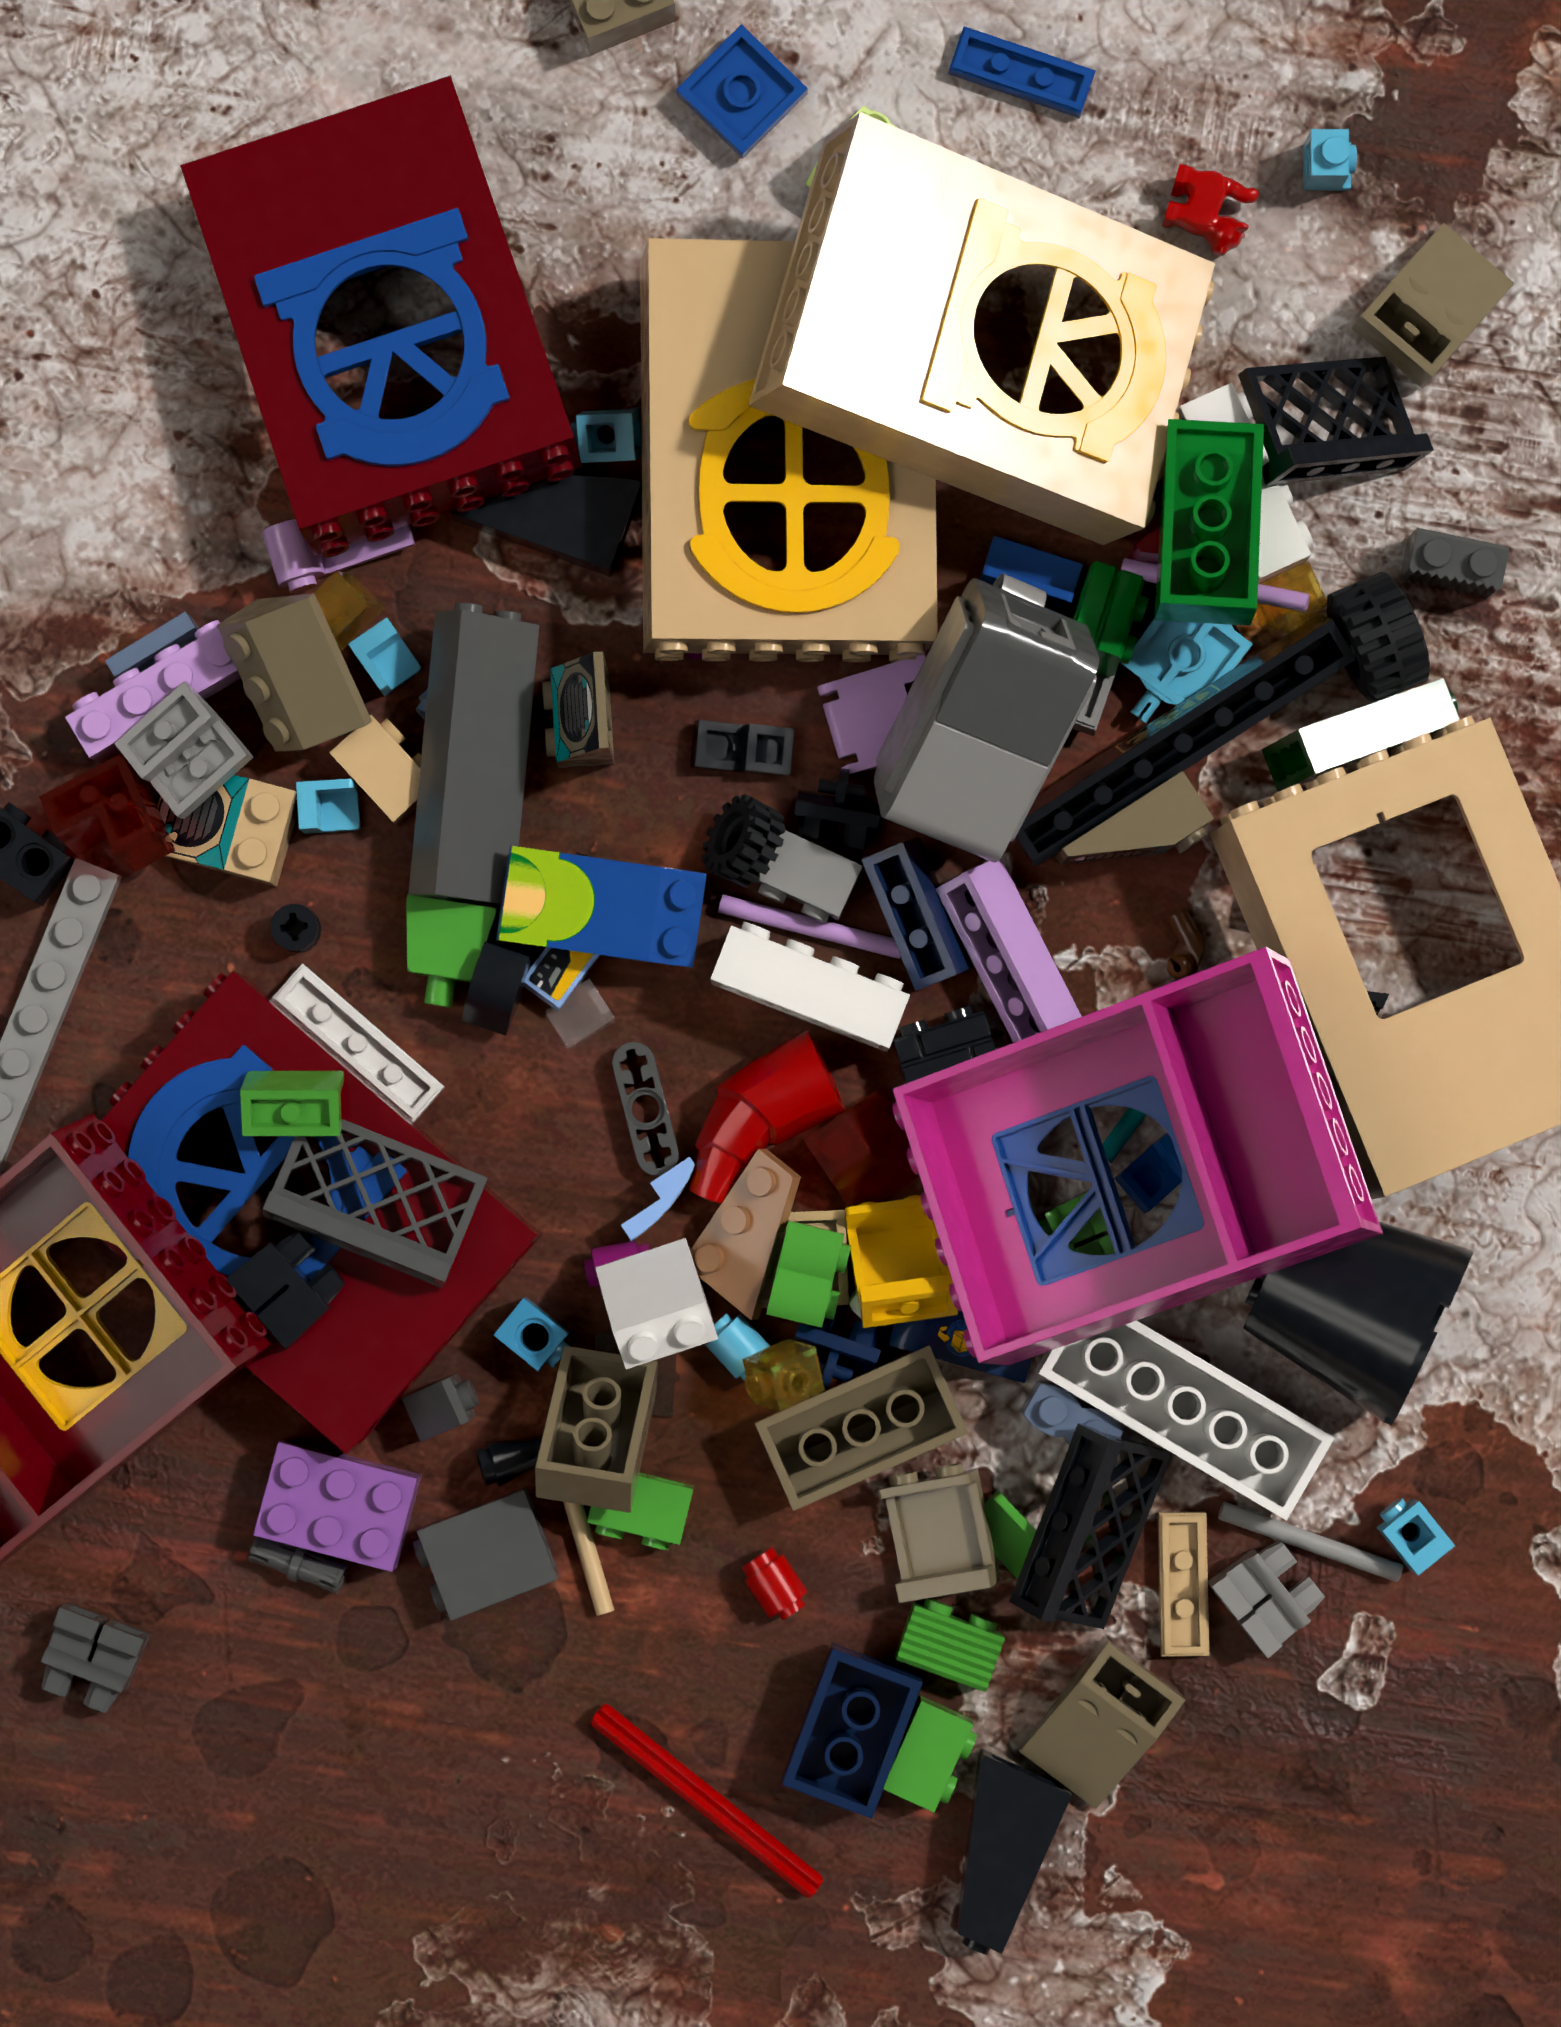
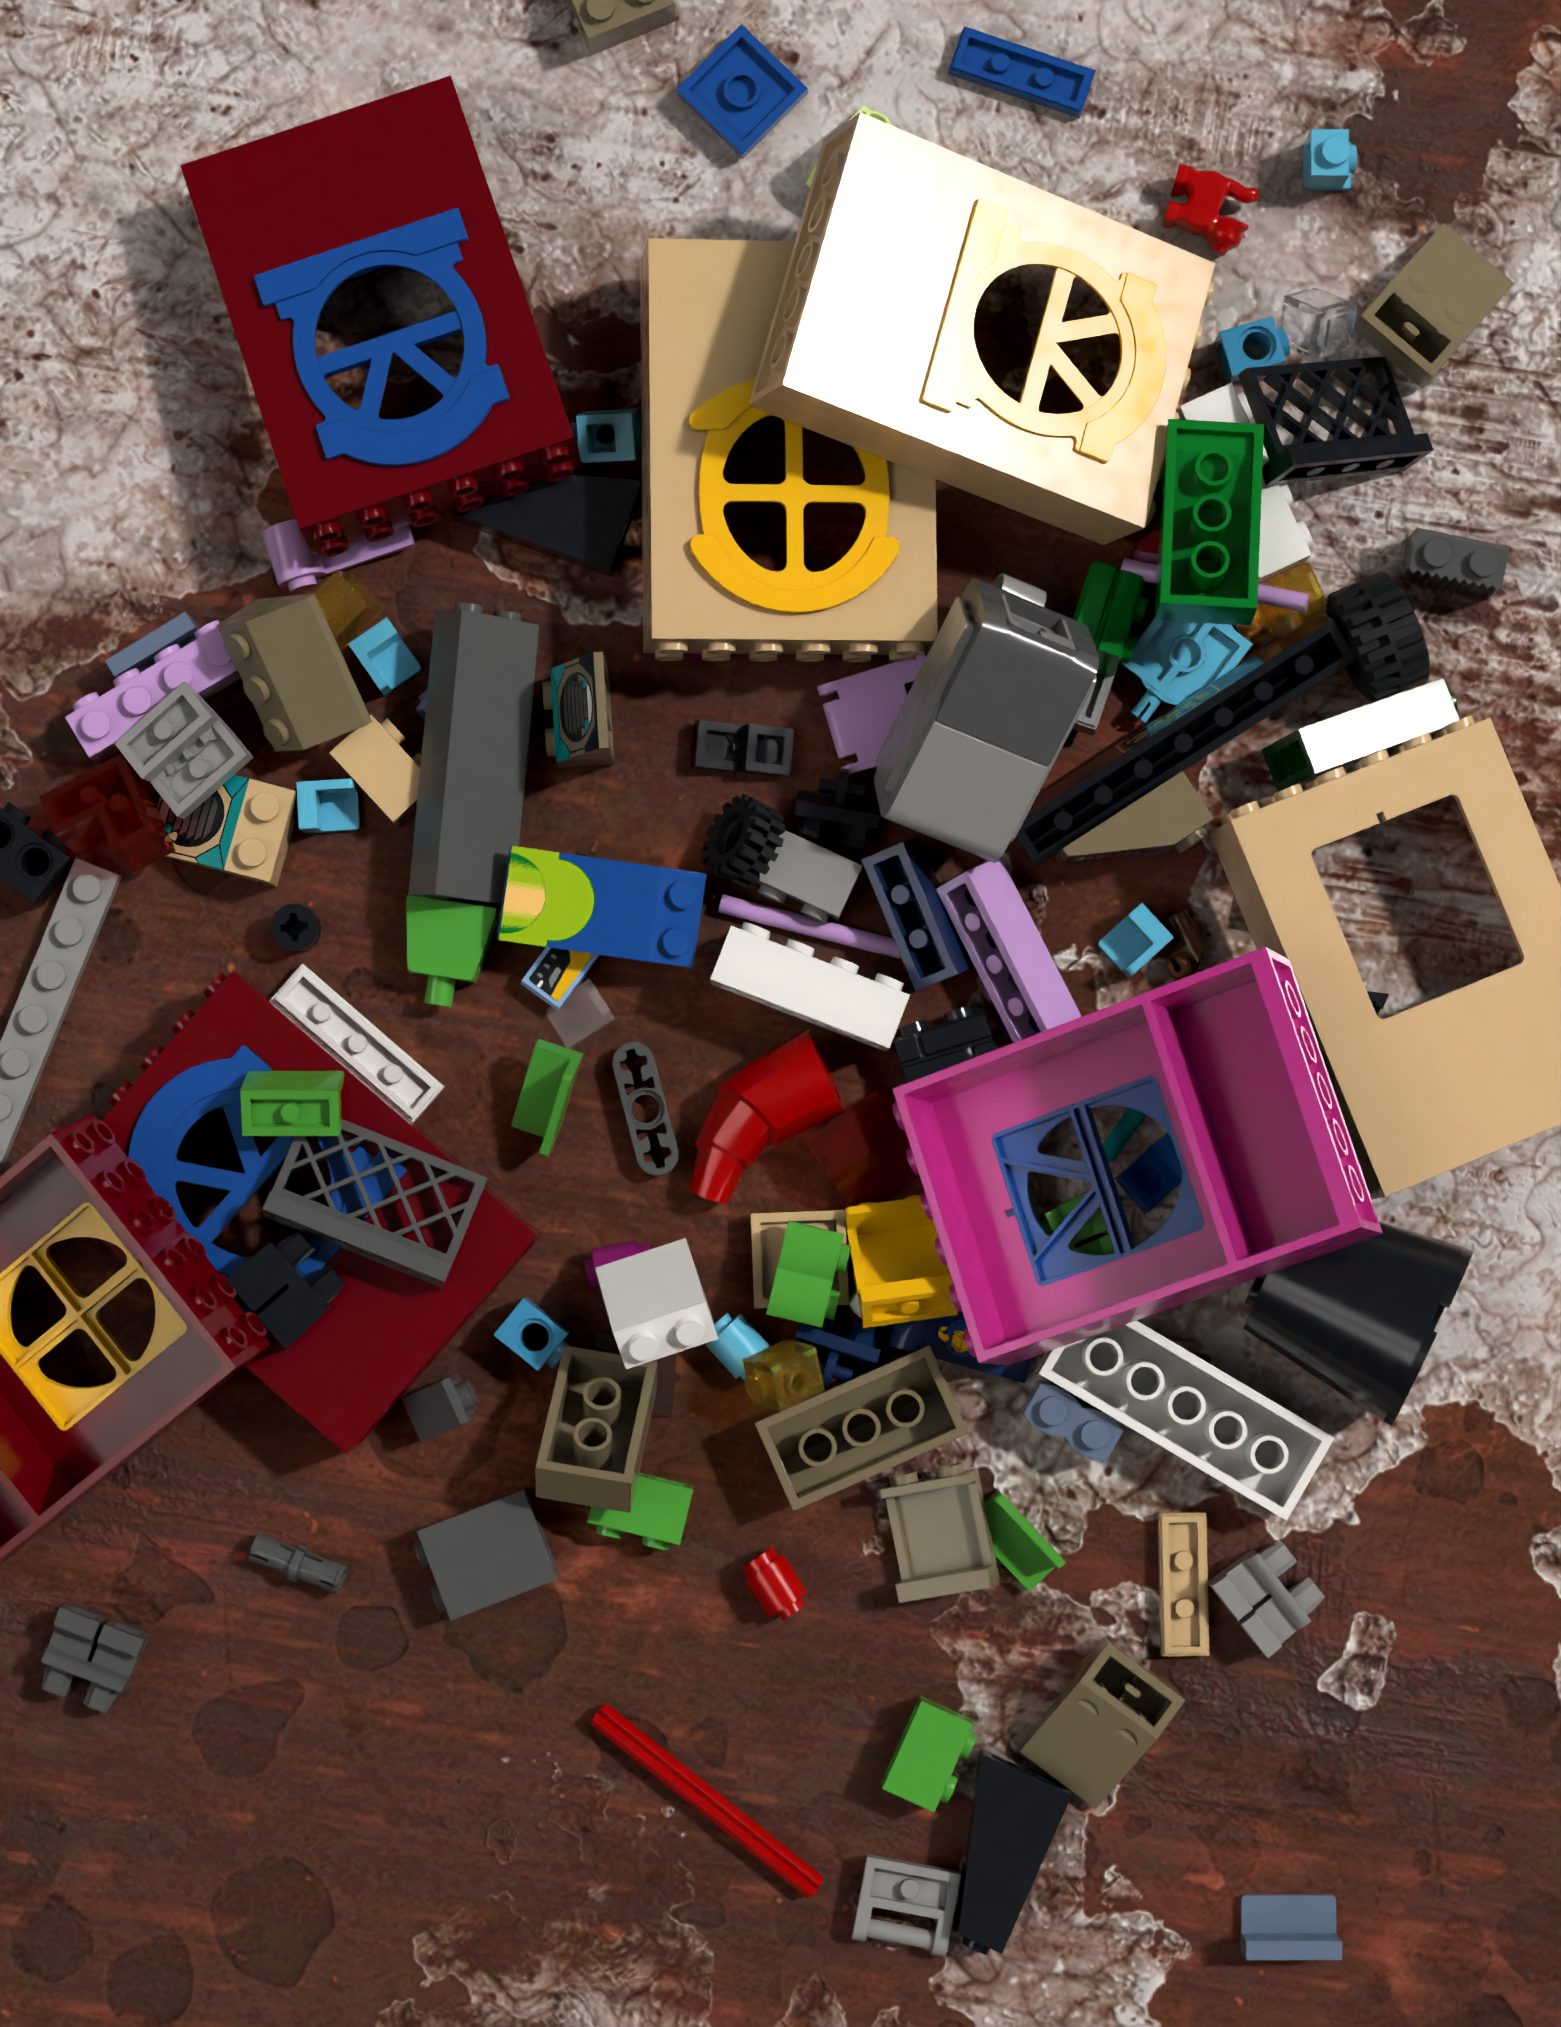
(337, 1505): medium lavender brick -> none
(497, 983): black brick -> none
(507, 1459): black cone -> none
(546, 1092): none -> bright green panel
(589, 1558): tan bar -> none
(669, 1188): light blue slope -> none
(742, 1236): medium nougat wing -> none
(851, 1730): dark blue brick -> none
(910, 1890): none -> light grey plate
(950, 1644): bright green brick -> none
(1035, 567): blue panel -> none
(1073, 1519): black fence -> none
(1135, 940): none -> medium azure panel
(1231, 353): none -> dark azure brick
(1289, 1926): none -> sand blue panel
(1310, 1541): light grey bar -> none
(1318, 321): none -> clear panel
(1426, 1546): medium azure brick -> none

